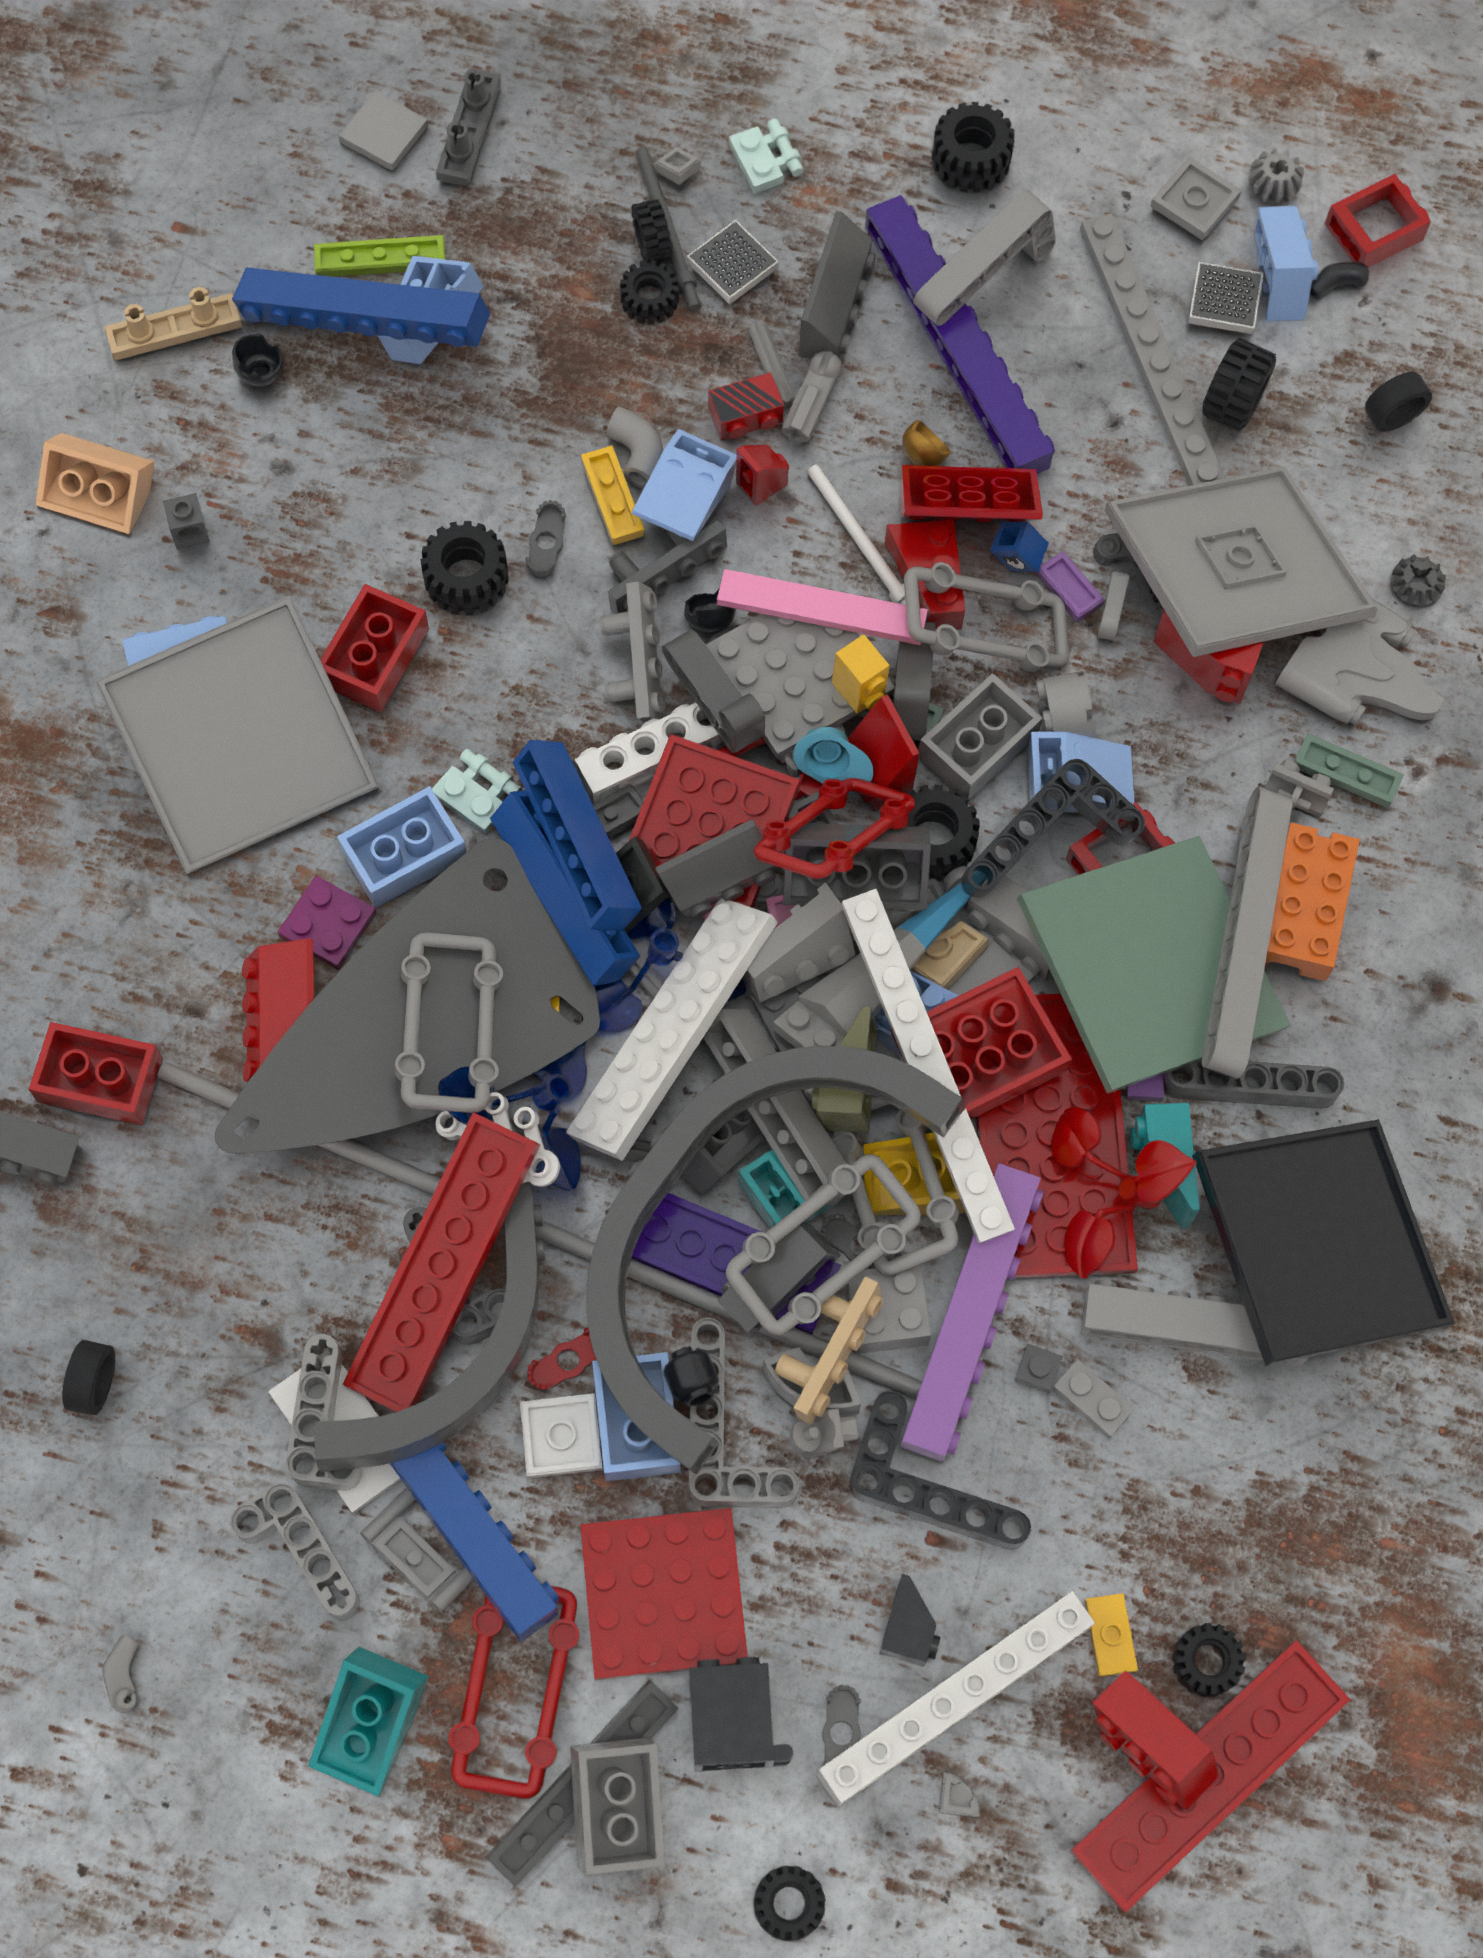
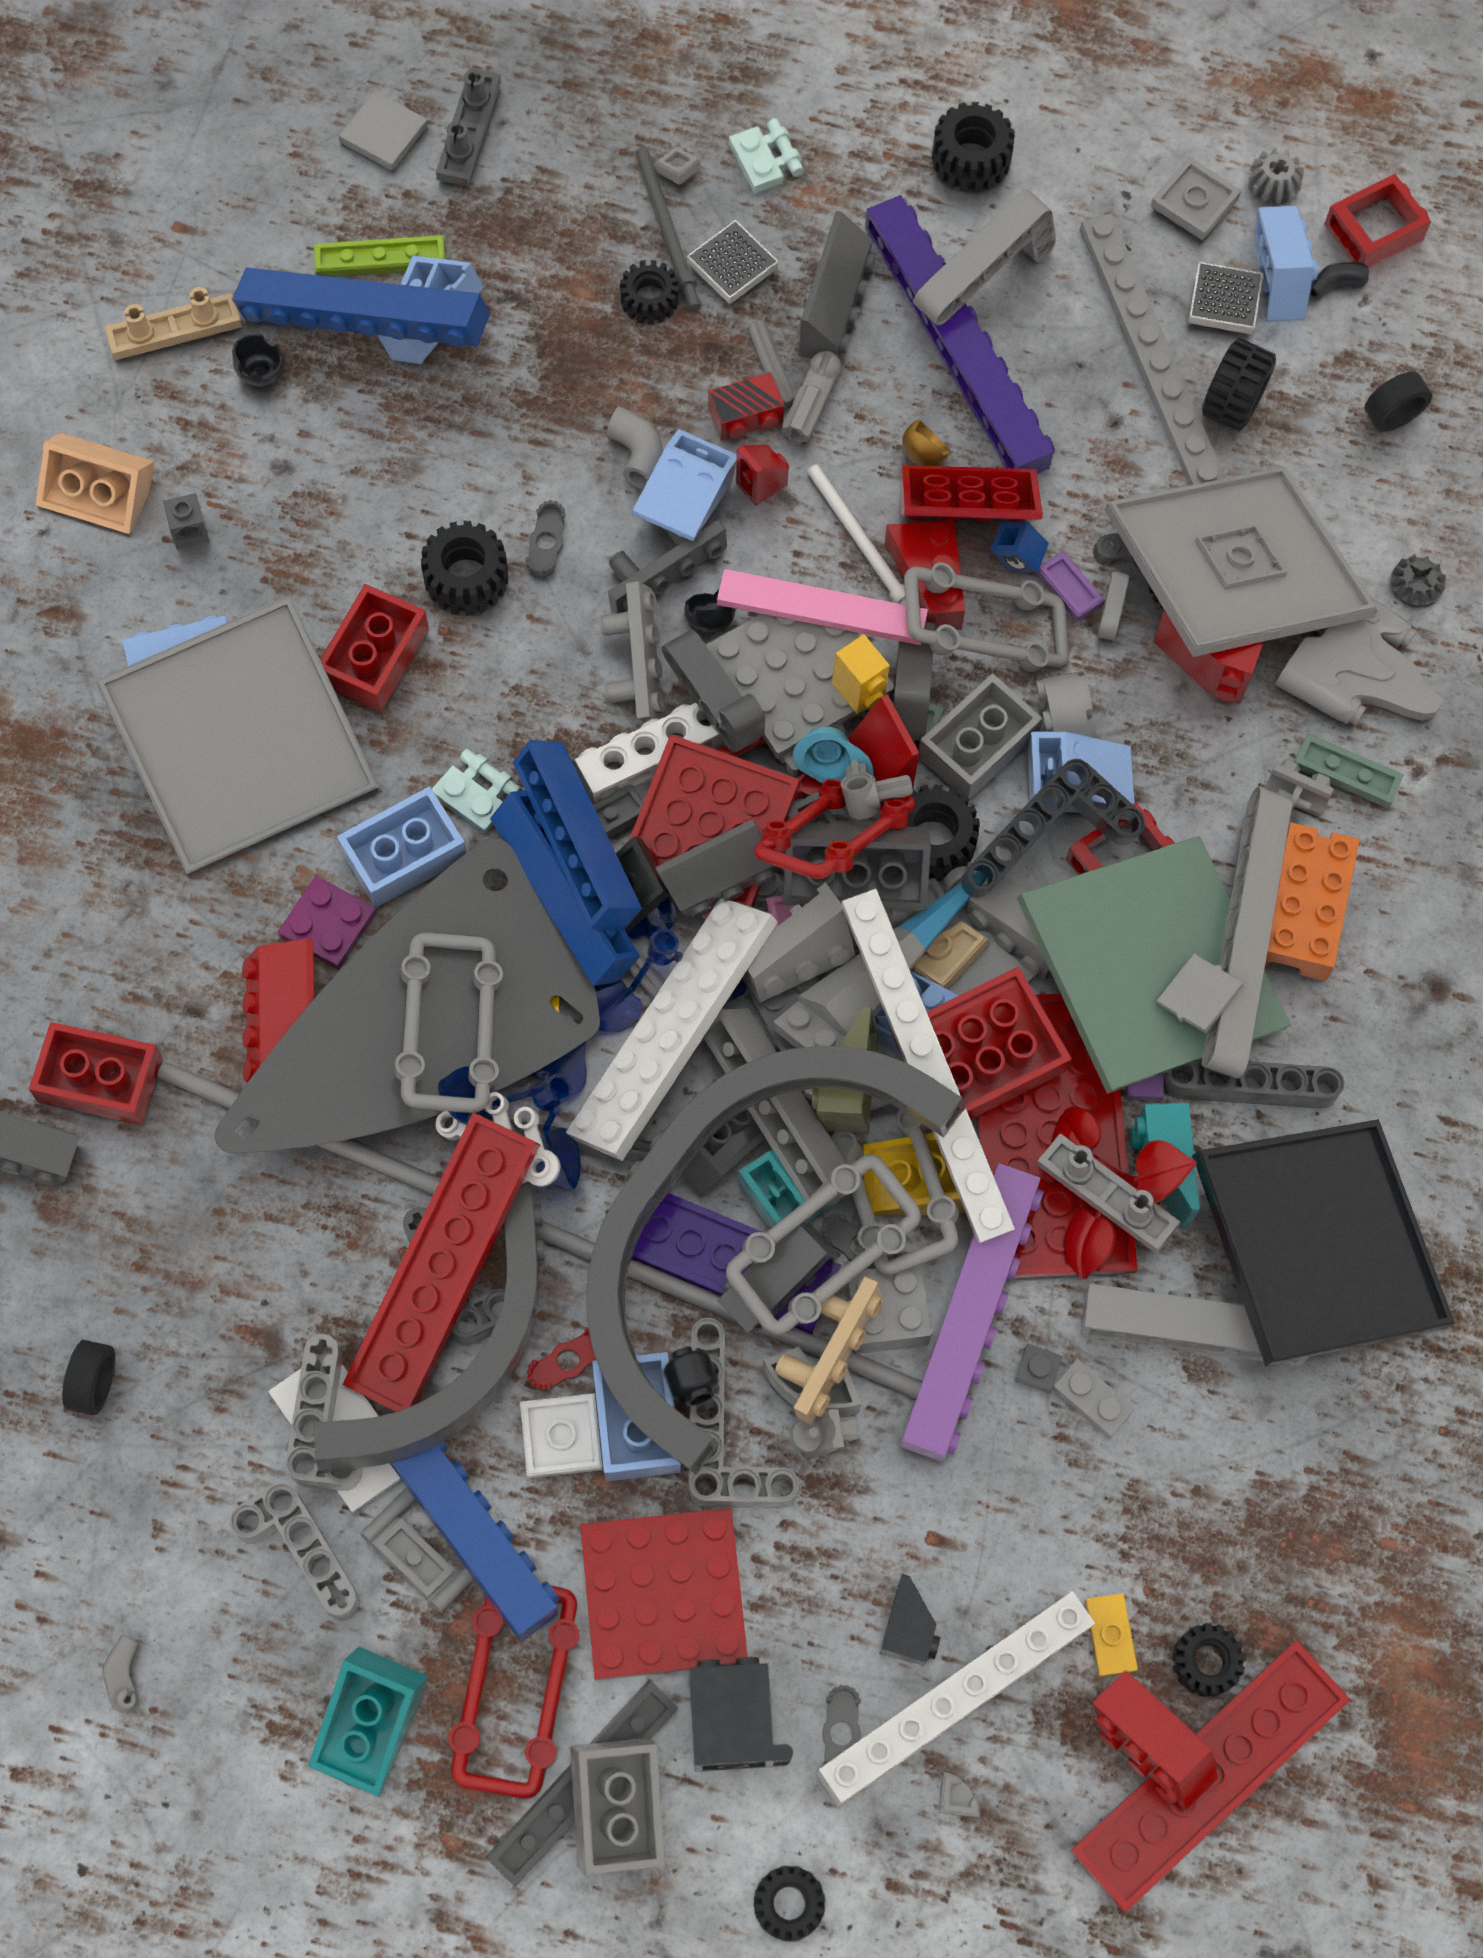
(612, 495): yellow plate -> none
(651, 230): black tyre -> none
(864, 794): none -> light grey axle
(925, 1490): black beam -> none
(1108, 1193): none -> light grey plate
(1200, 993): none -> light grey piece

